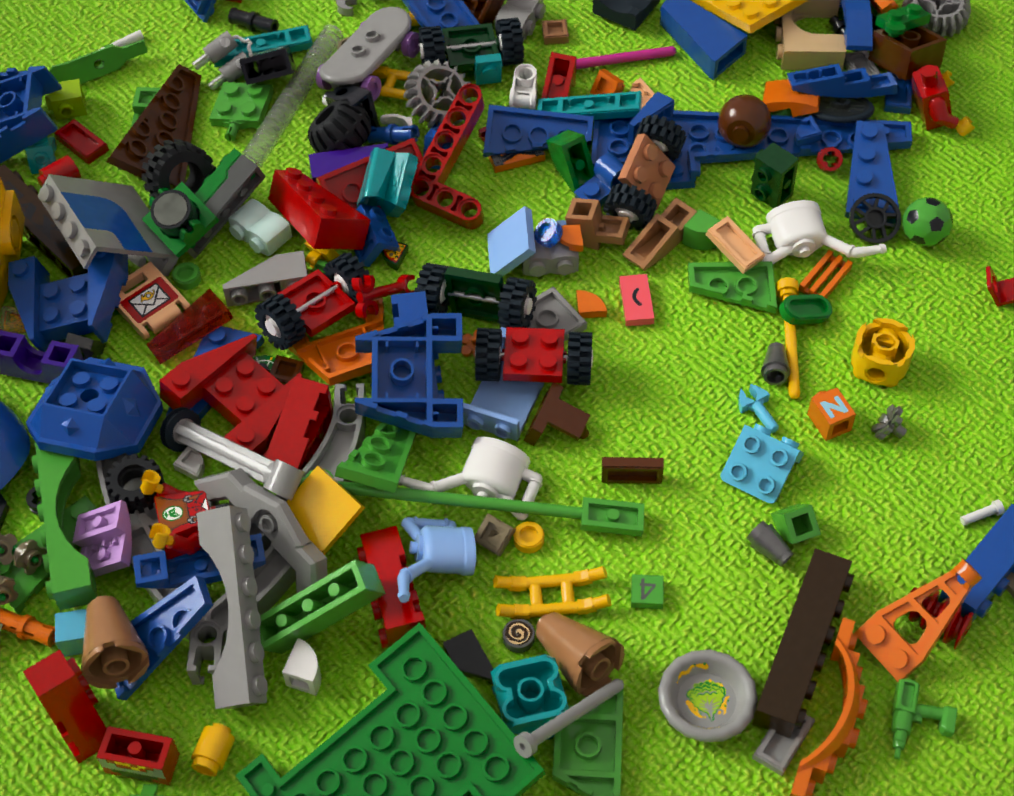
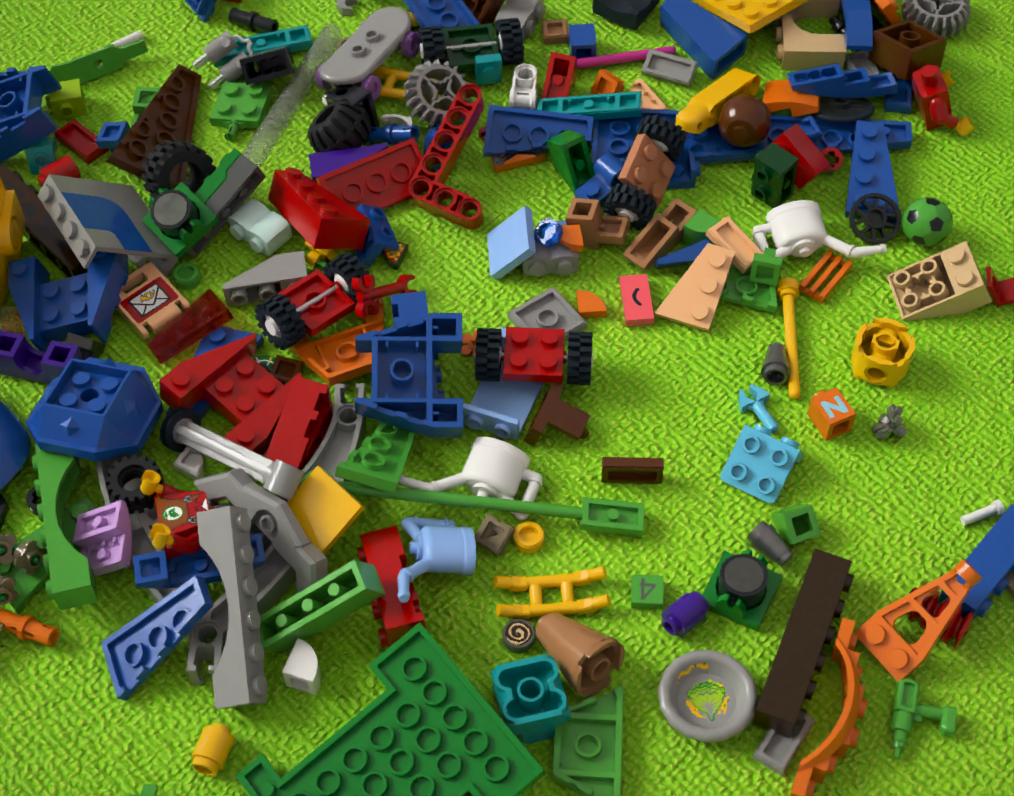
(68, 702): red wedge -> none
(70, 631): medium azure brick -> none
(111, 645): medium nougat cone -> none
(112, 134): none -> blue tile
(138, 755): red brick -> none
(388, 181): teal piece -> none
(469, 656): black tile -> none
(478, 295): plate -> none
(527, 743): light grey bar -> none
(582, 40): none -> blue brick
(657, 105): blue slope -> none
(669, 68): none -> light grey tile
(681, 257): none -> blue slope
(685, 614): none -> dark purple brick
(699, 290): none -> light nougat wing
(705, 106): none -> yellow piece
(741, 586): none -> piece
(766, 267): none -> bright green tile
(805, 309): green tile -> none
(811, 160): none -> red brick
(899, 20): green hinge -> none
(940, 285): none -> tan slope

